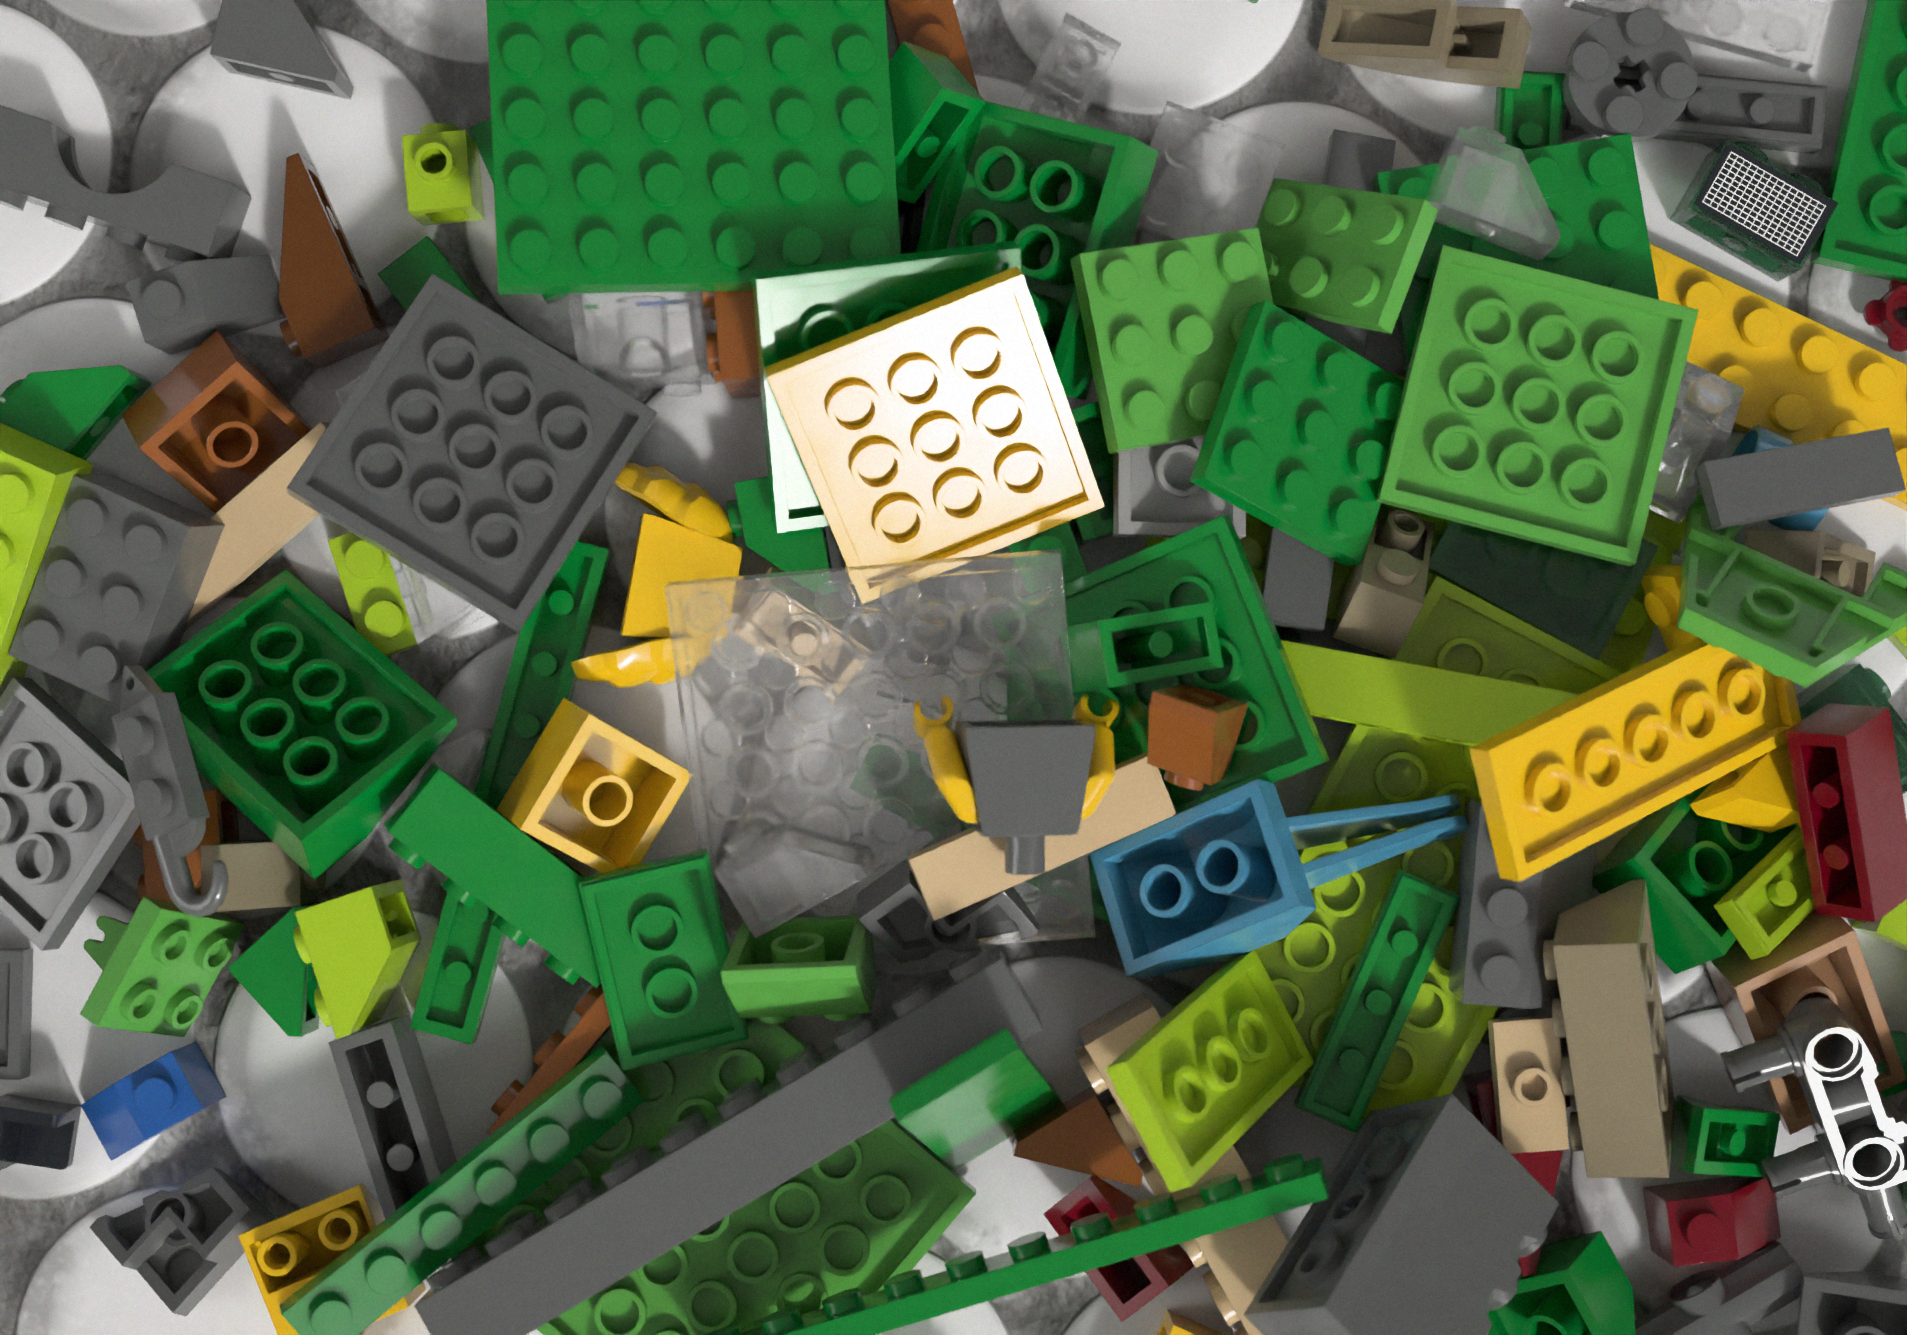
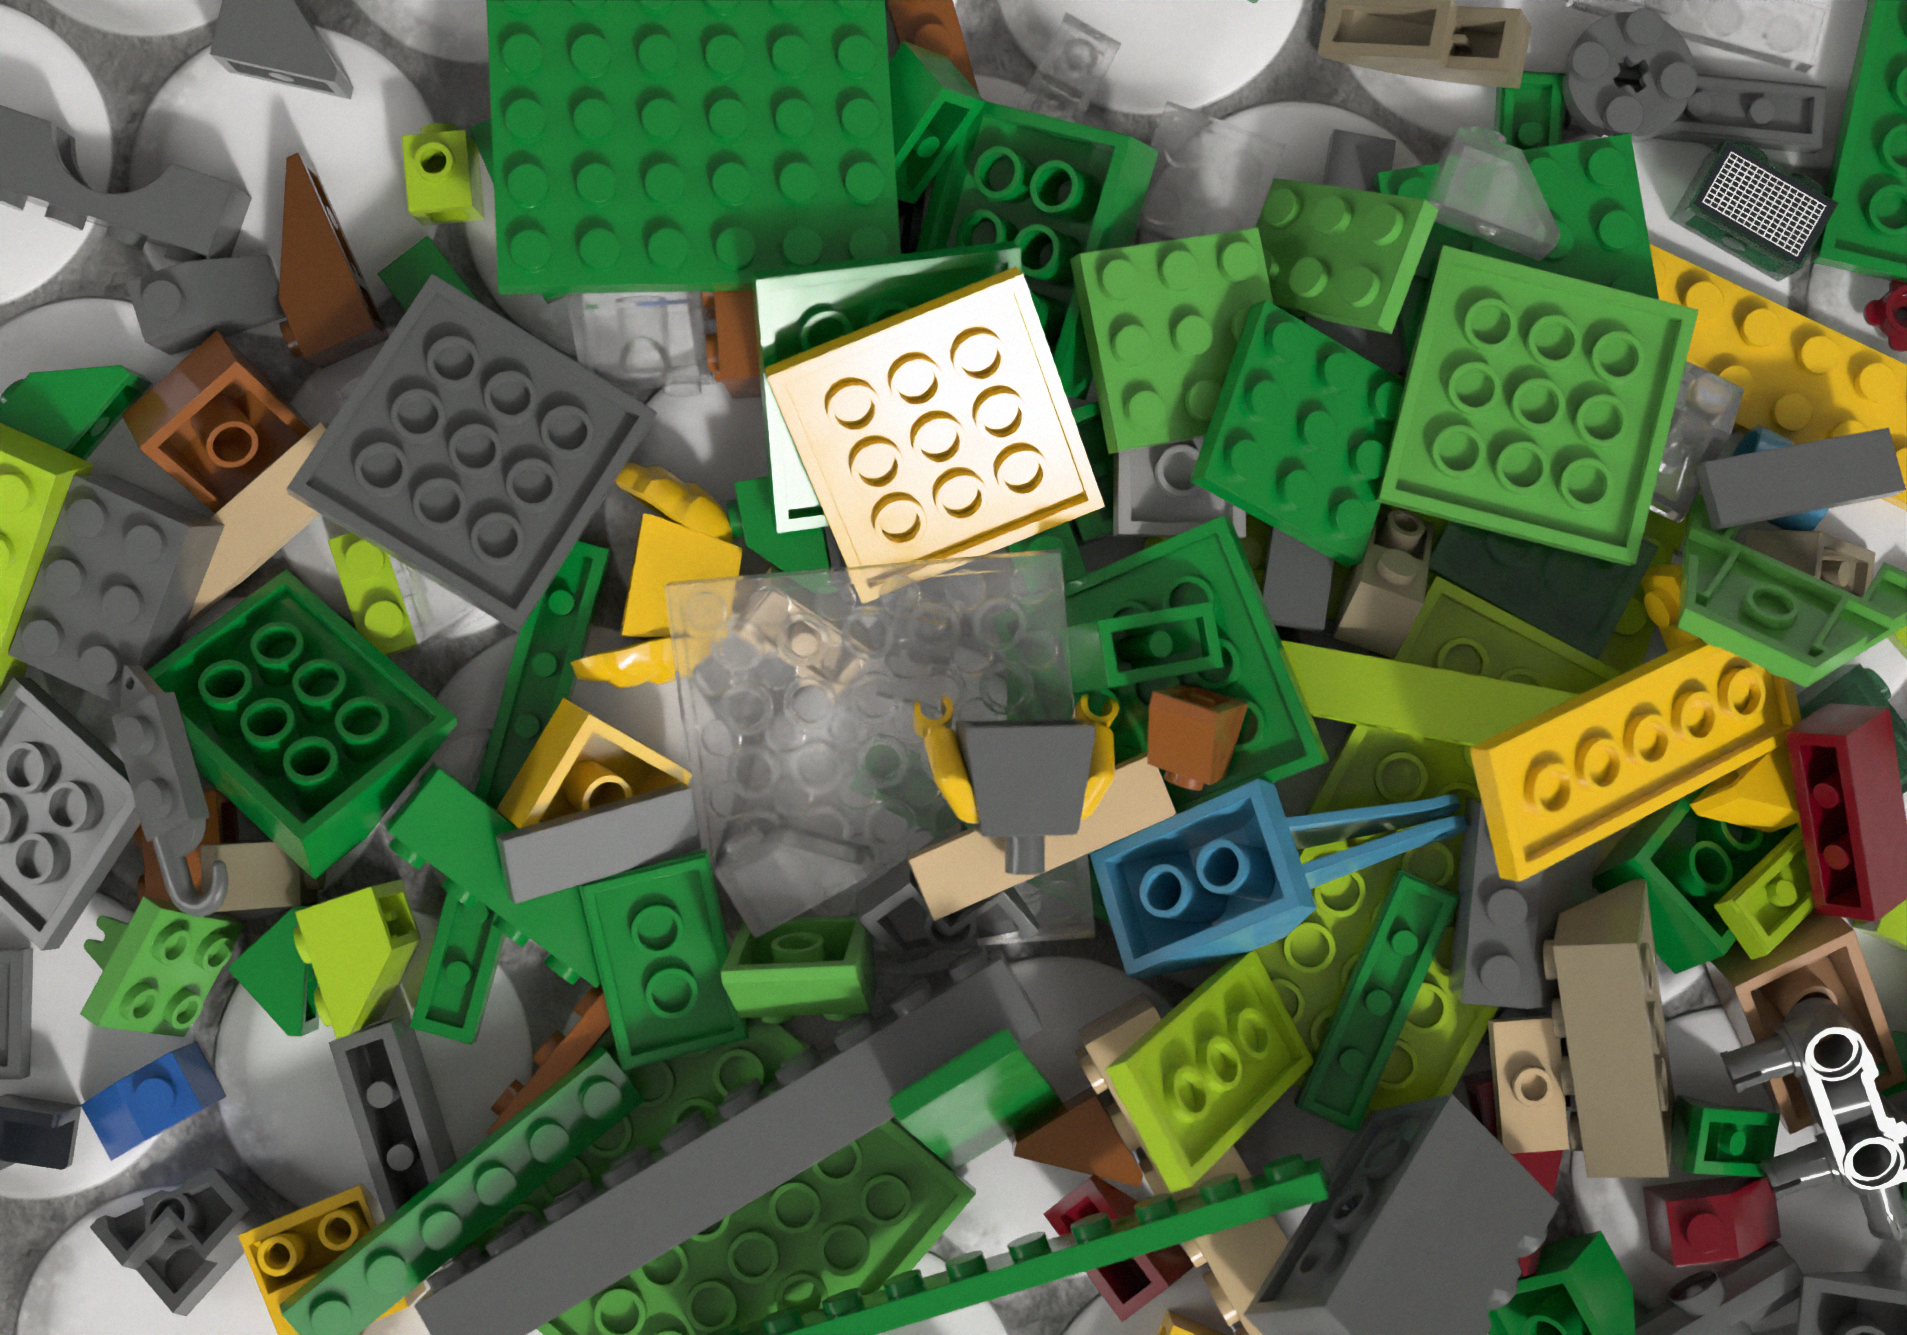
(598, 842): none -> tile

